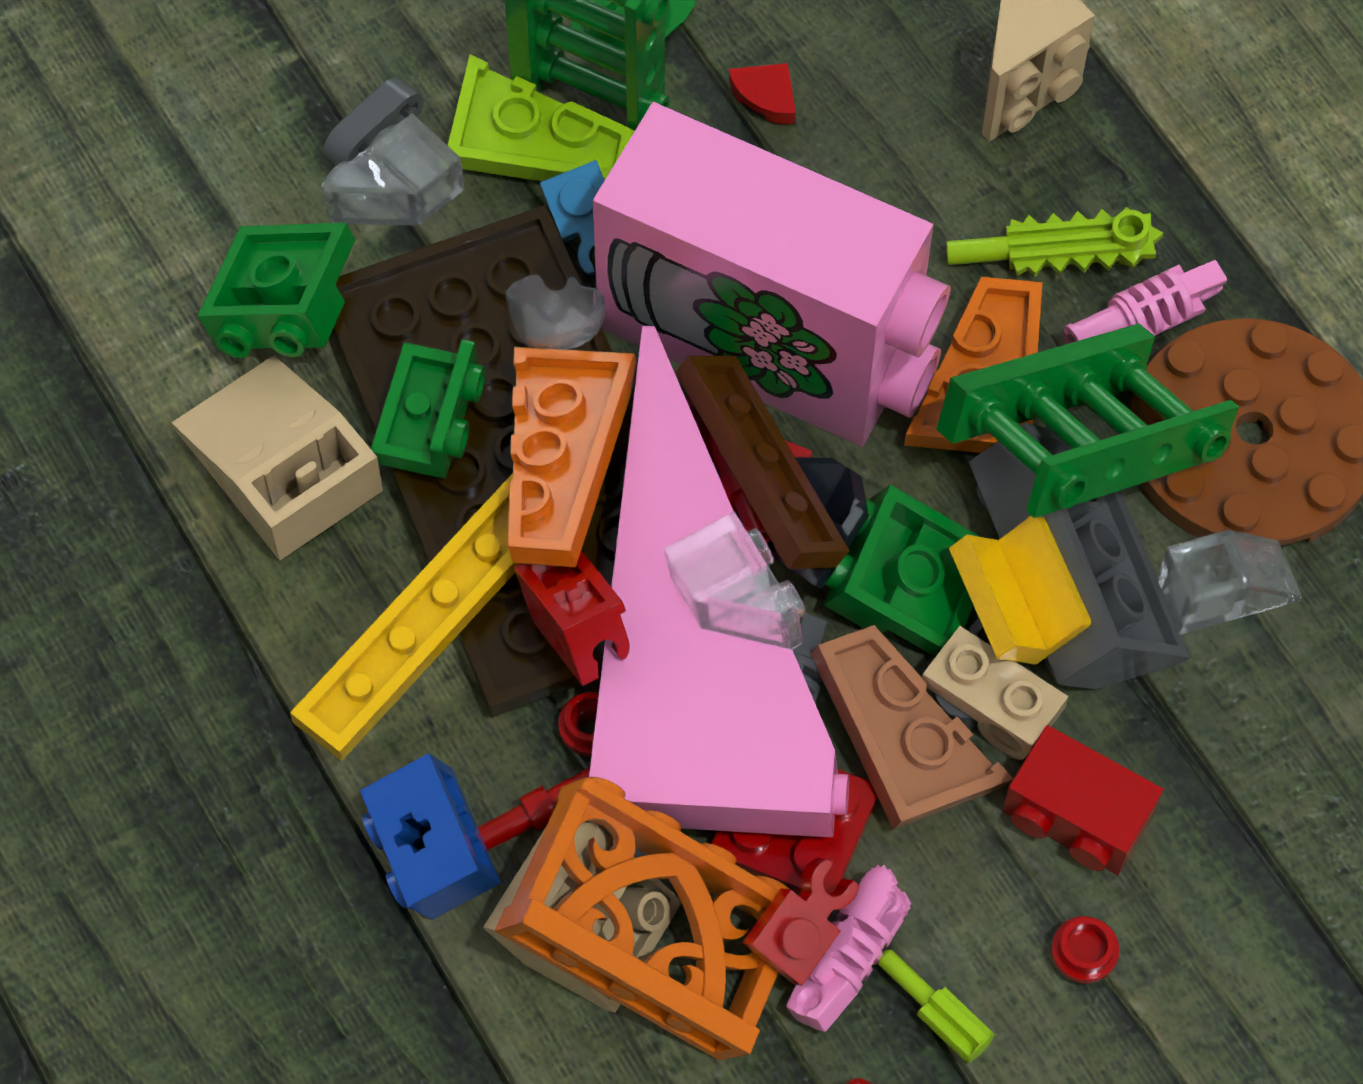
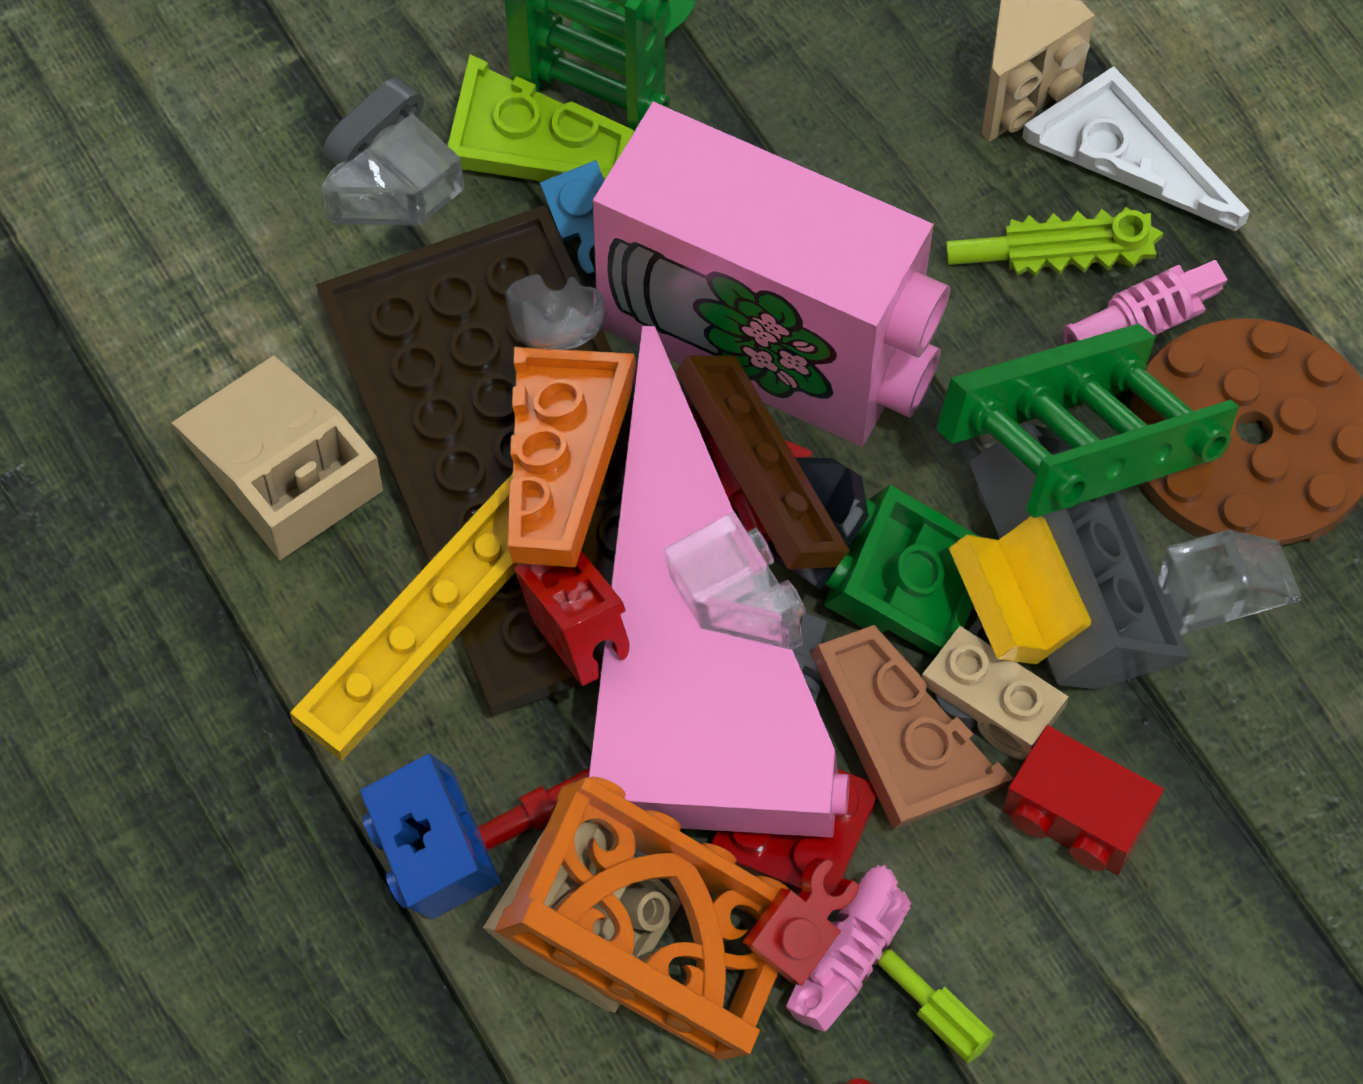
(278, 289): green plate -> none
(427, 408): green bracket -> none
(571, 717): red plate -> none
(765, 90): red tile -> none
(994, 329): orange wing -> none
(1085, 949): red plate -> none
(1125, 139): none -> white wing

